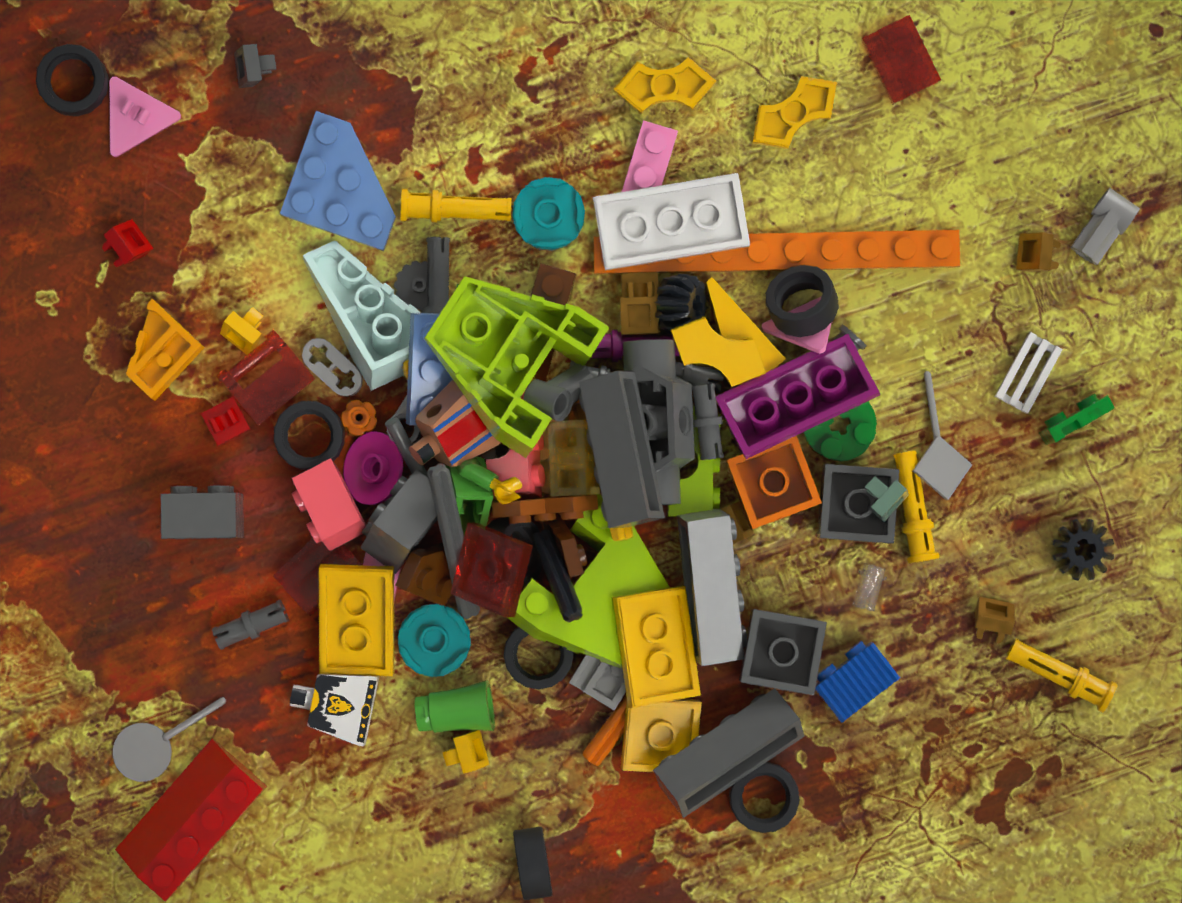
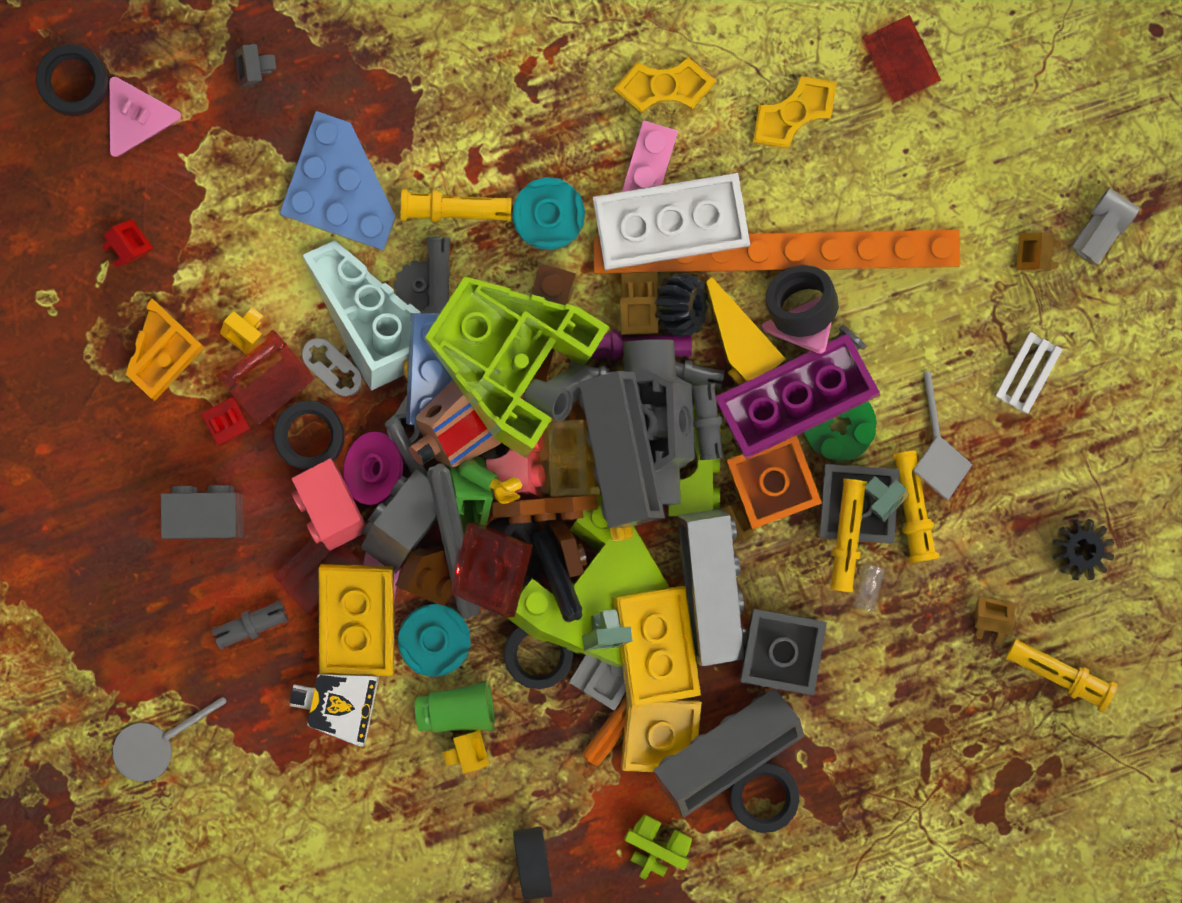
(189, 819): red slope -> none
(356, 427): orange plate -> none
(606, 632): none -> sand green tile
(643, 838): none -> lime hips
(734, 358): yellow tile -> none
(848, 535): none -> yellow pin
(855, 680): blue brick -> none
(1089, 410): green wing -> none

